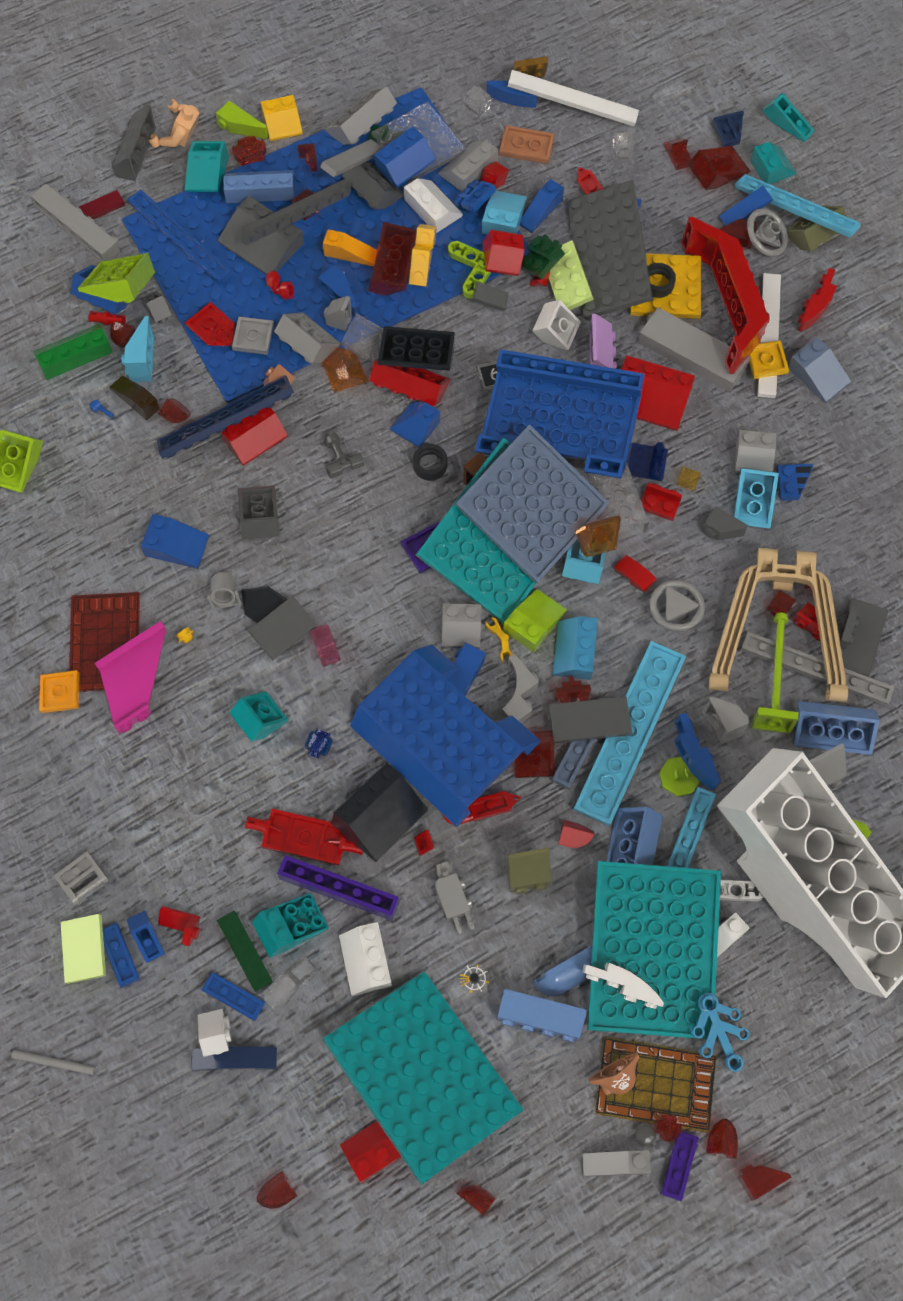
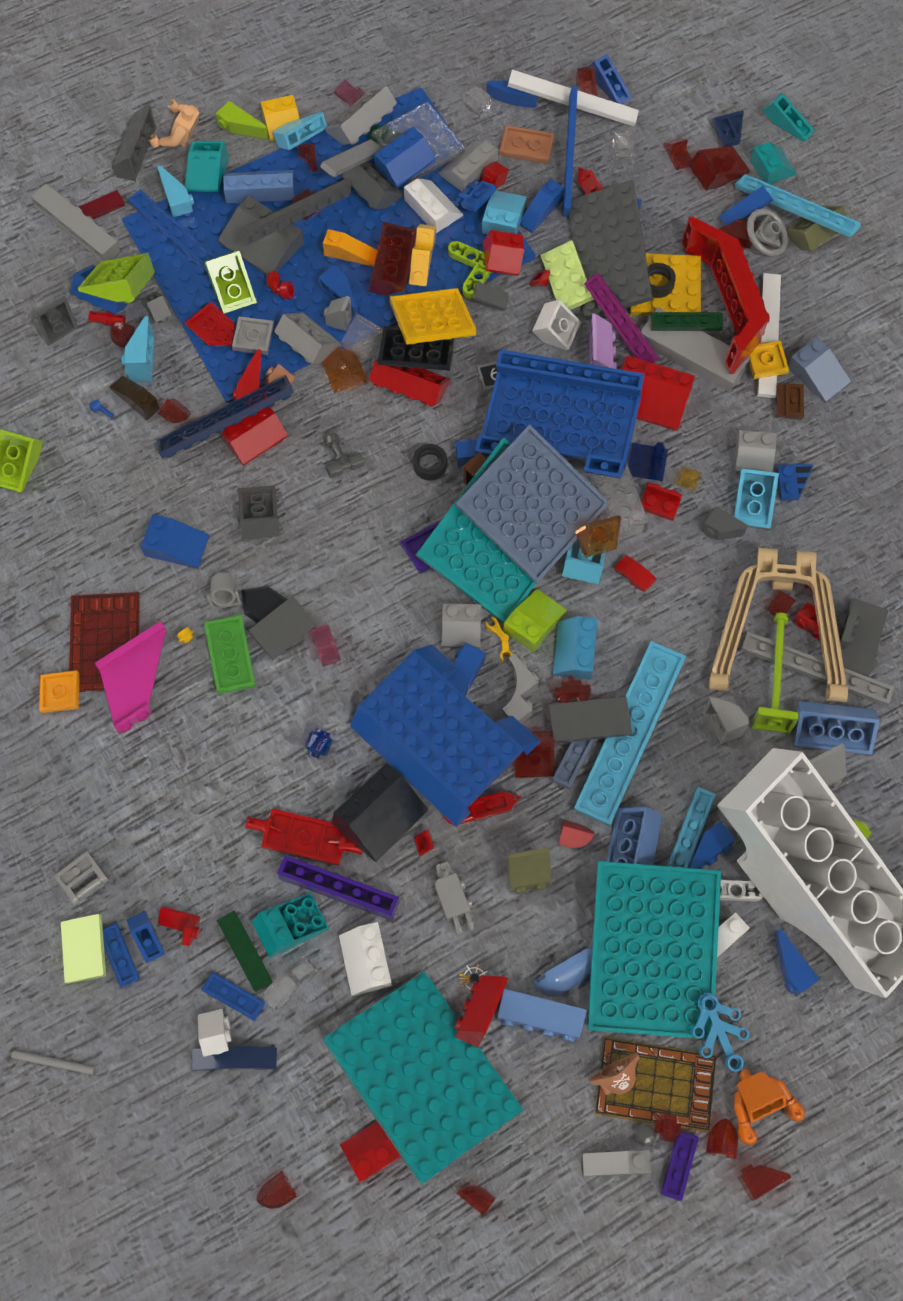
(55, 321): none -> dark grey slope
(73, 351): green slope -> none
(176, 193): none -> medium azure slope
(229, 654): none -> bright green plate
(230, 281): none -> lime slope
(244, 155): clear red plate -> none
(250, 379): none -> red slope
(258, 715): teal slope -> none
(300, 130): none -> medium azure slope
(348, 93): none -> clear pink slope
(417, 423): blue slope -> none
(432, 316): none -> yellow plate
(465, 451): none -> blue brick
(480, 1009): none -> red slope
(534, 67): pearl gold plate -> none
(542, 256): dark green plate -> none
(569, 151): none -> blue tile
(586, 80): none -> clear red slope
(610, 81): none -> blue slope
(620, 319): none -> magenta tile
(631, 985): white slope -> none
(677, 605): light grey piece -> none
(677, 777): lime piece -> none
(686, 321): none -> dark green tile
(697, 759): blue slope -> none
(713, 842): none -> blue slope
(759, 1097): none -> orange torso
(790, 401): none -> reddish brown plate
(794, 968): none -> blue slope
(818, 302): red slope -> none

